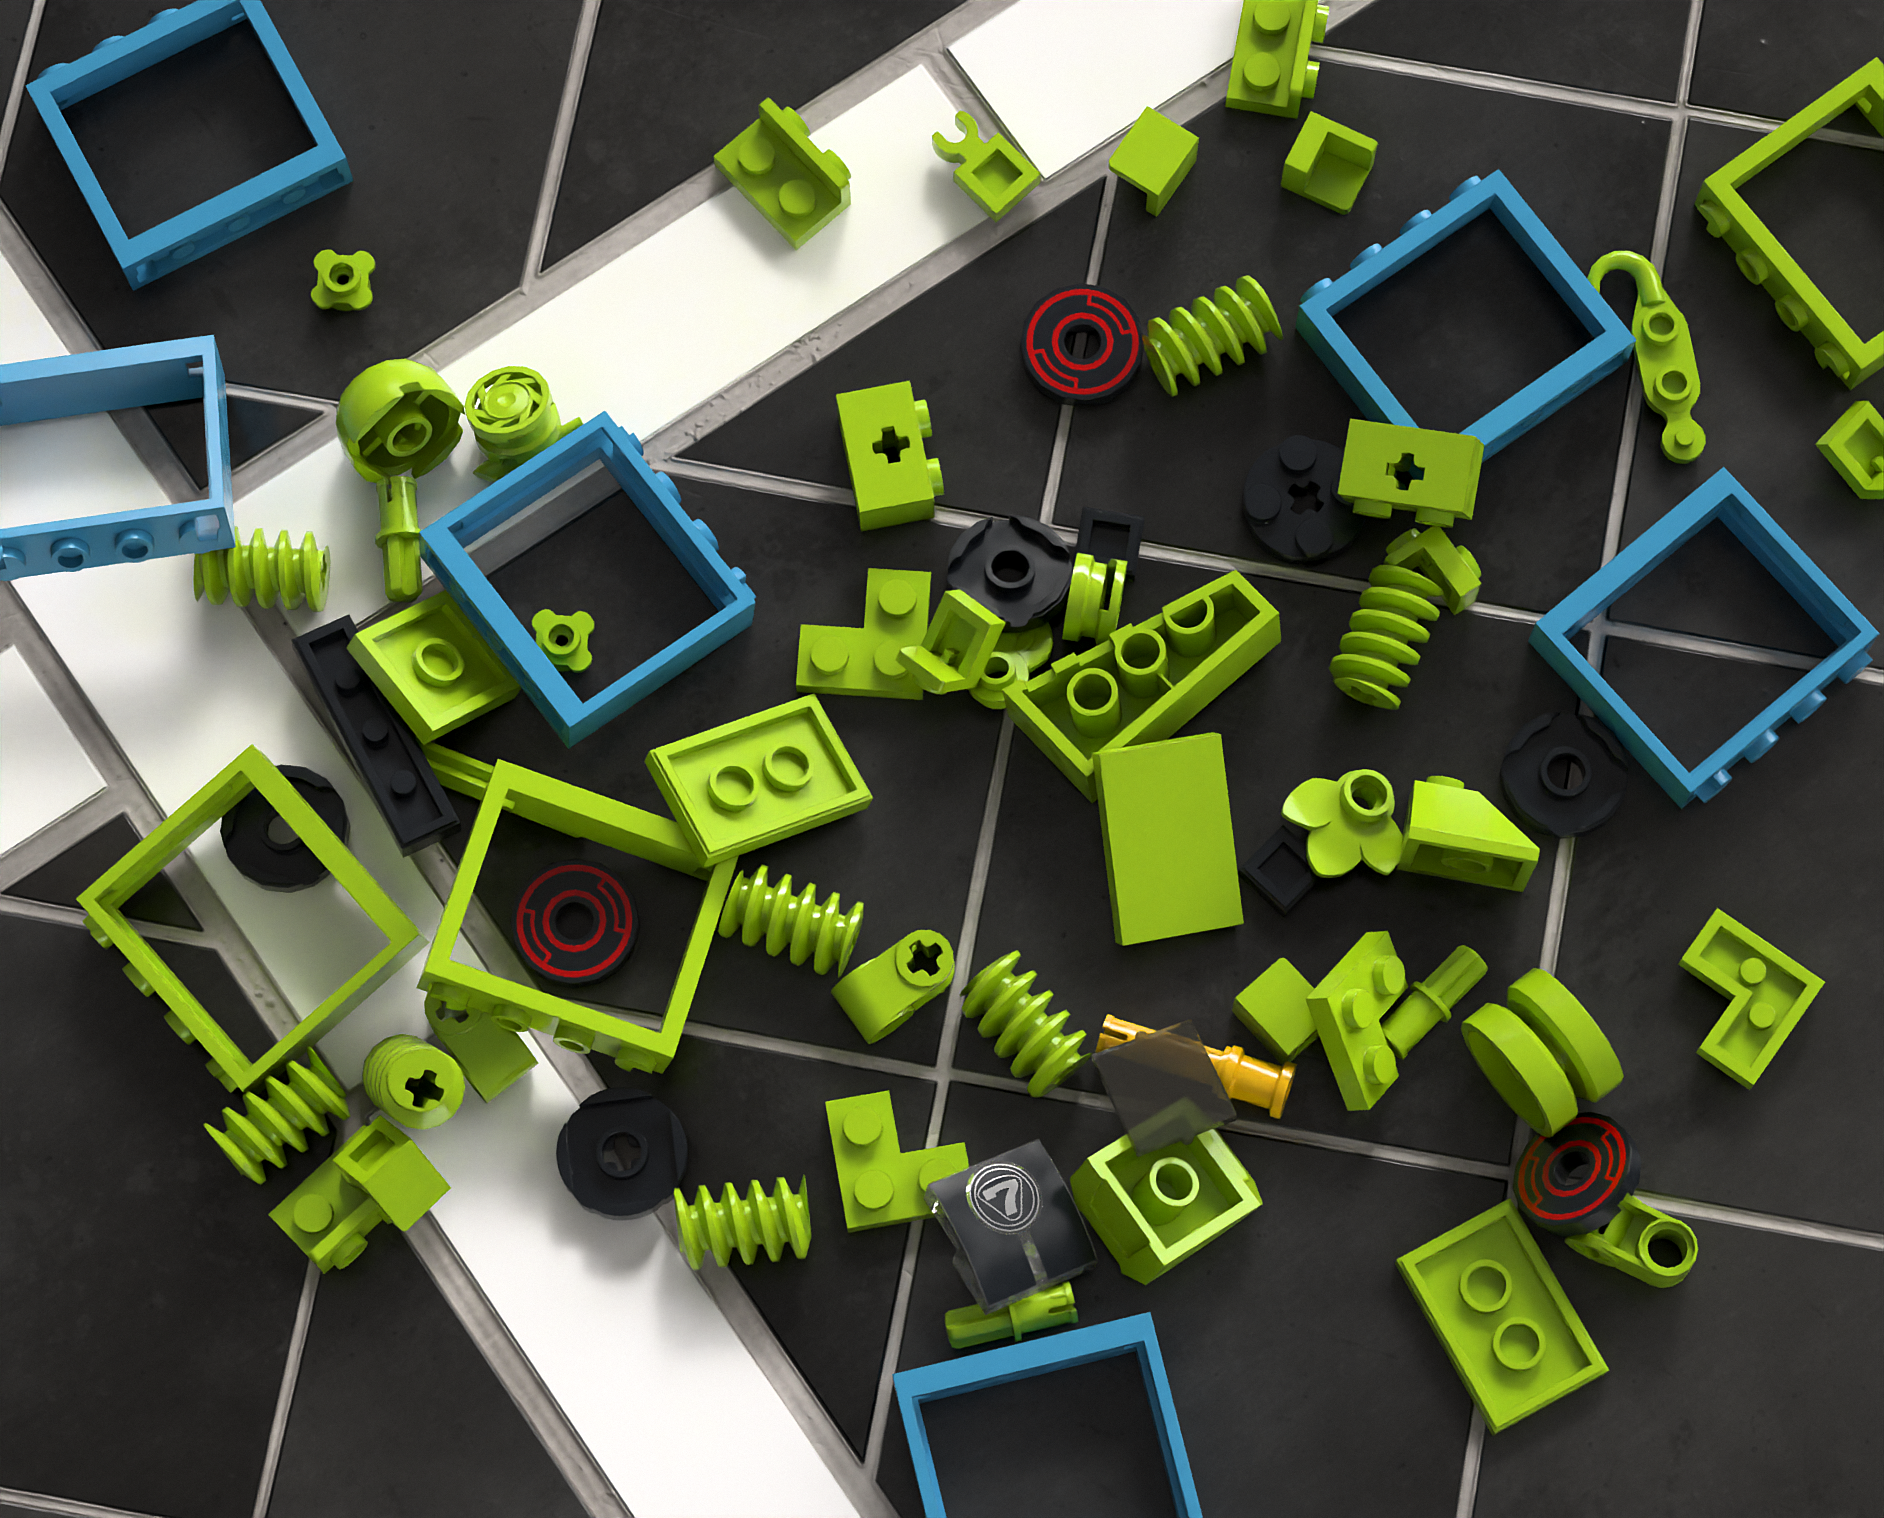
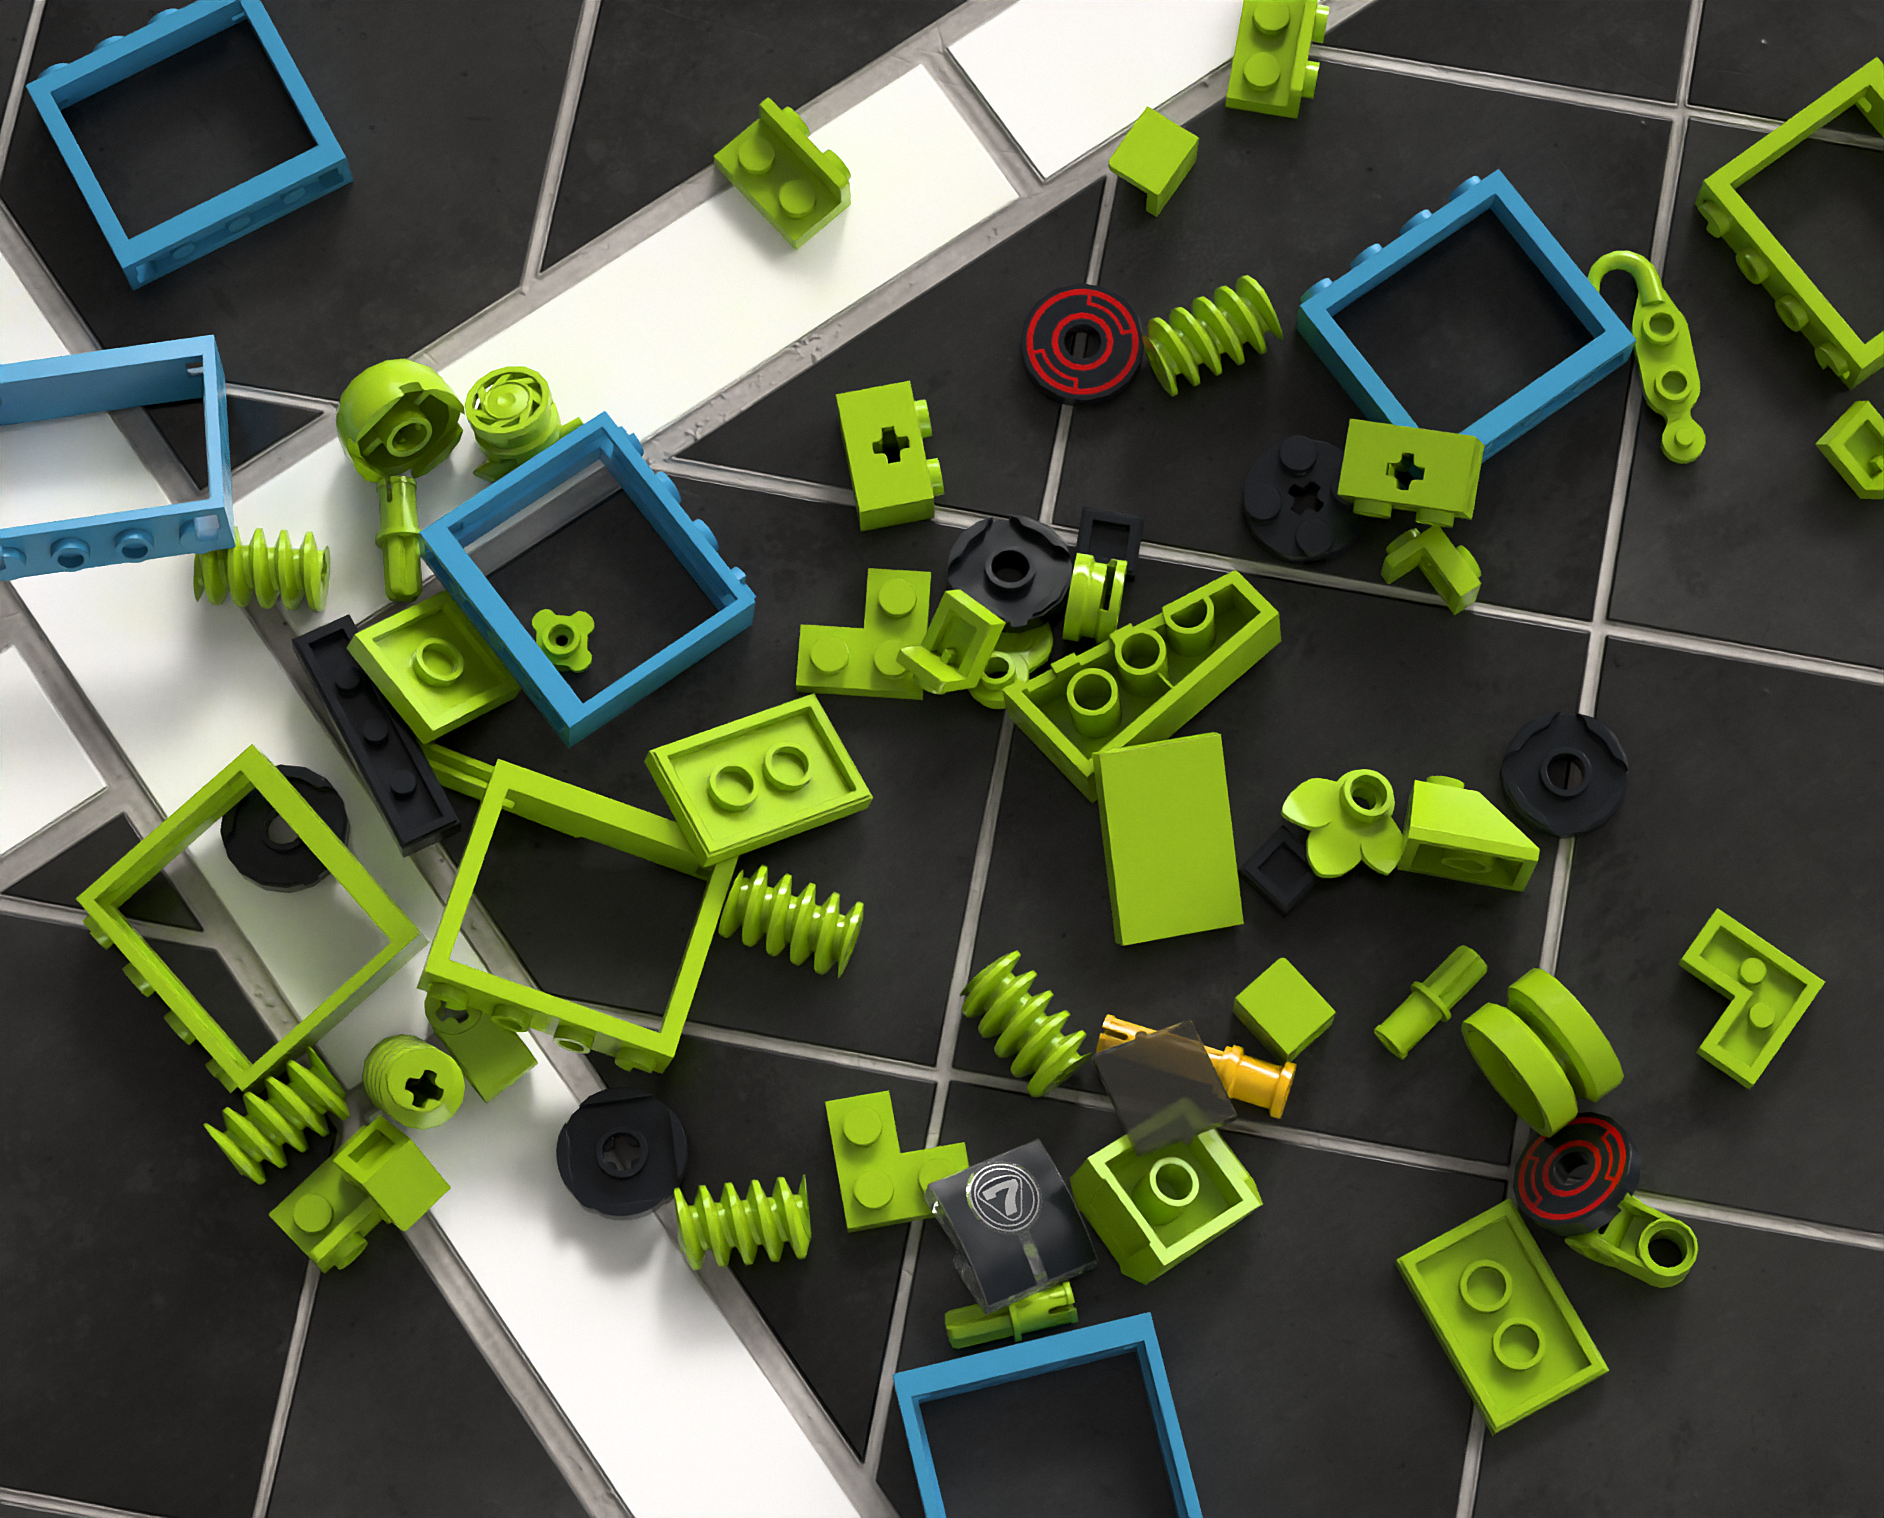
(346, 297): lime plate -> none
(569, 886): black tile -> none
(885, 990): lime piece -> none
(989, 171): lime plate -> none
(1329, 163): lime panel -> none
(1347, 1018): lime plate -> none
(1382, 635): lime piece -> none
(1787, 563): dark azure window -> none

